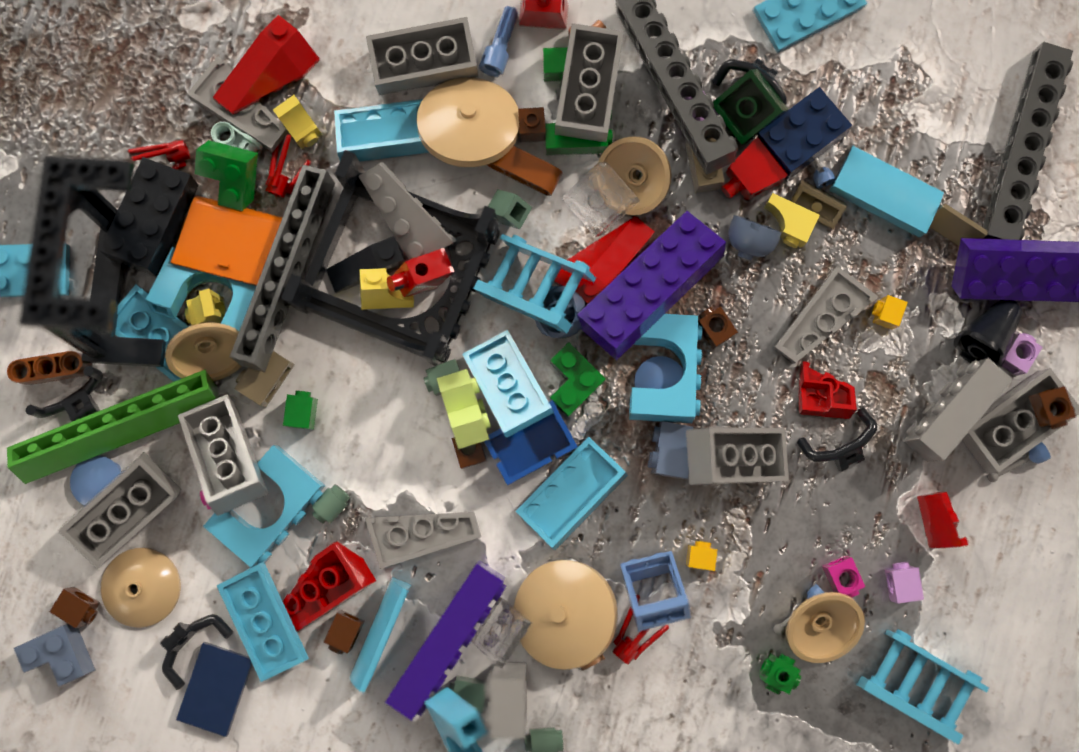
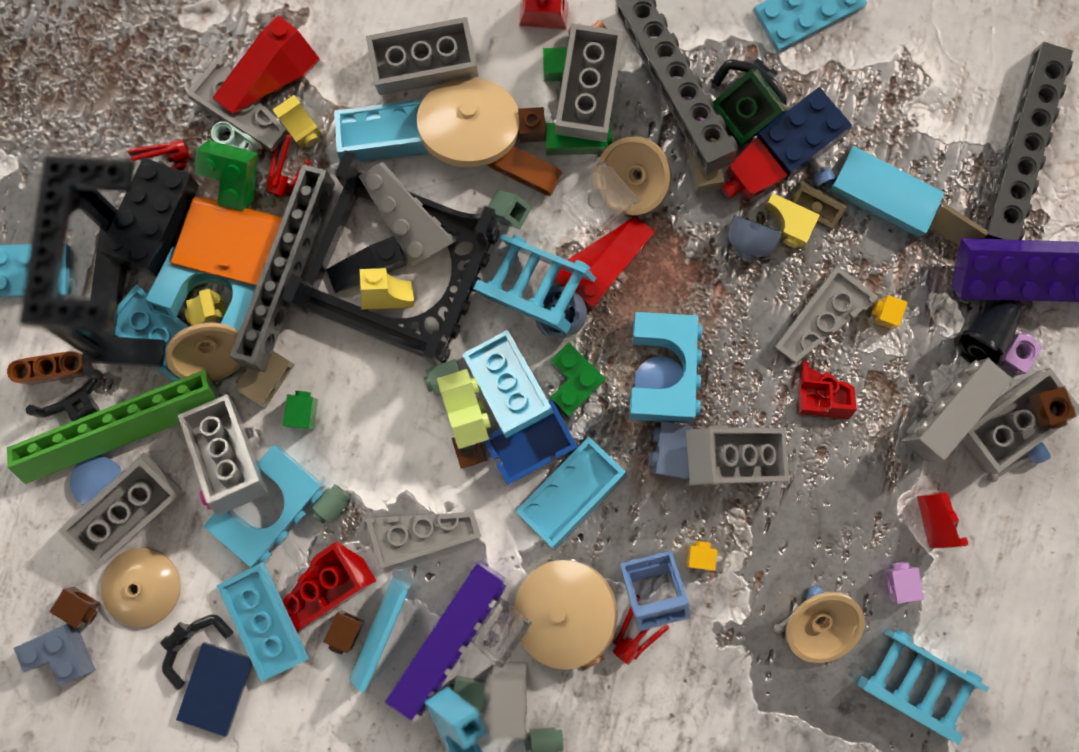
(421, 273): red torso -> none
(495, 55): medium blue piece -> none
(651, 285): dark purple brick -> none
(727, 328): reddish brown brick -> none
(773, 667): green brick -> none
(836, 568): dark pink brick -> none
(848, 453): black piece -> none

